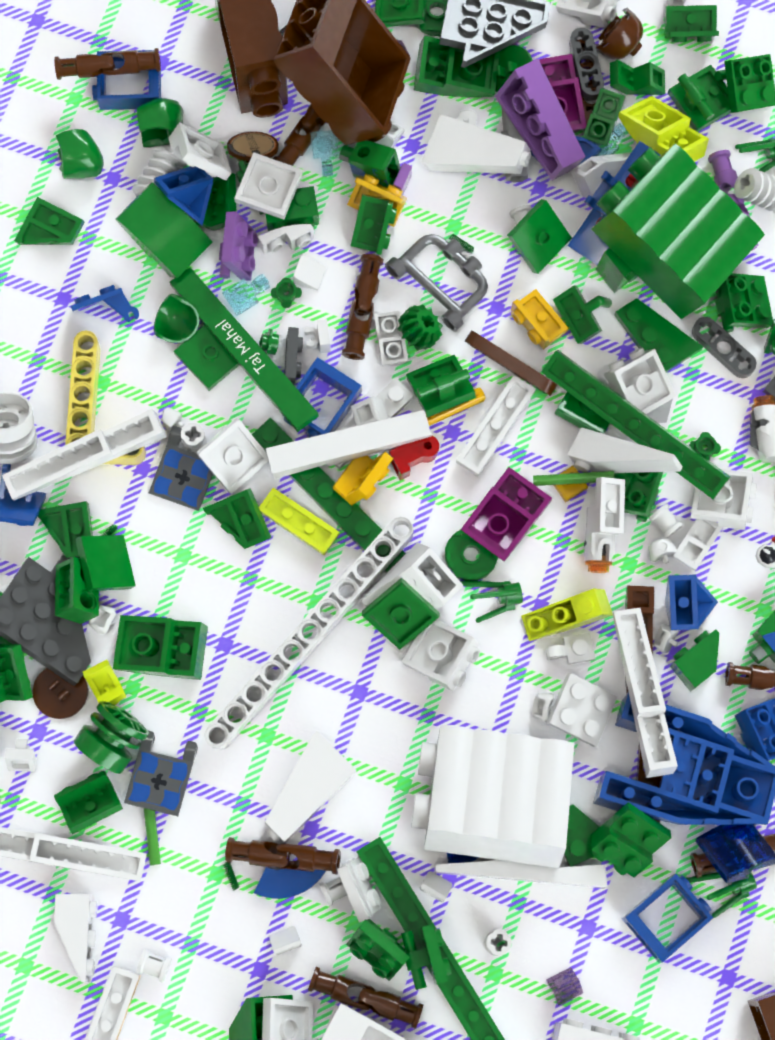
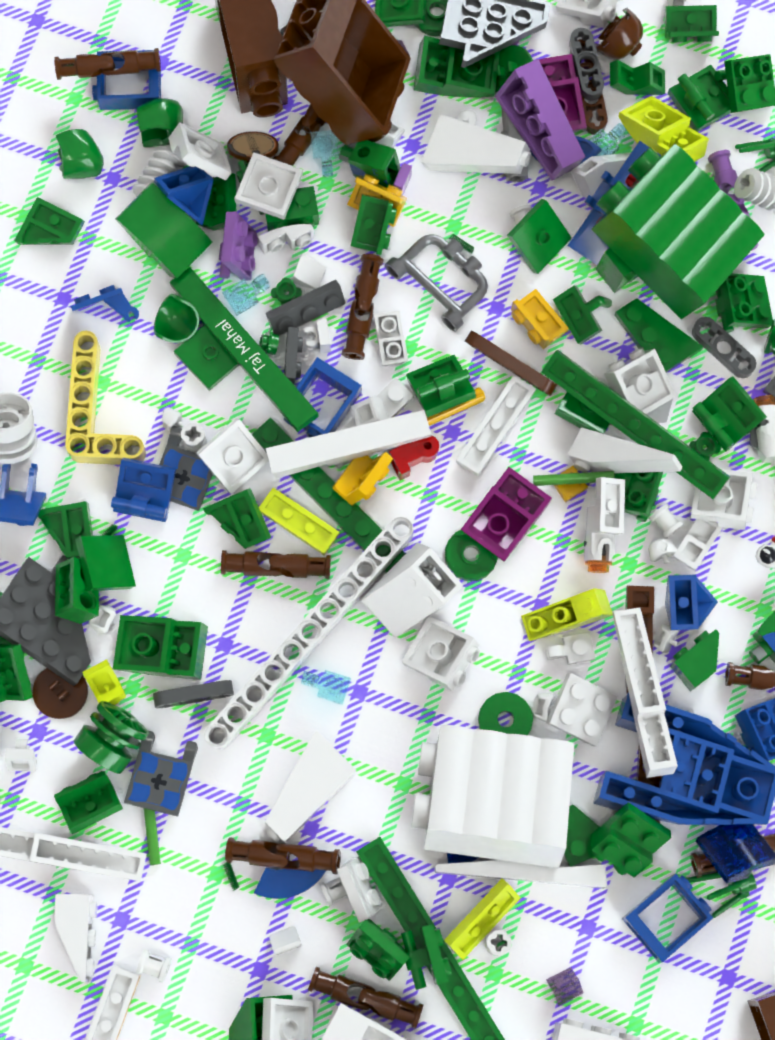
(85, 454): white slope -> none
(144, 490): none -> blue plate
(193, 694): none -> dark grey beam
(289, 565): none -> reddish brown piece
(306, 307): none -> dark grey plate
(331, 686): none -> clear light blue plate
(400, 613): green tile -> none
(420, 327): green gear -> none
(436, 886): white slope -> none
(482, 919): none -> neon yellow plate
(507, 594): green plant -> none
(509, 703): none -> green tile
(604, 116): green slope -> none
(729, 413): none -> green plate

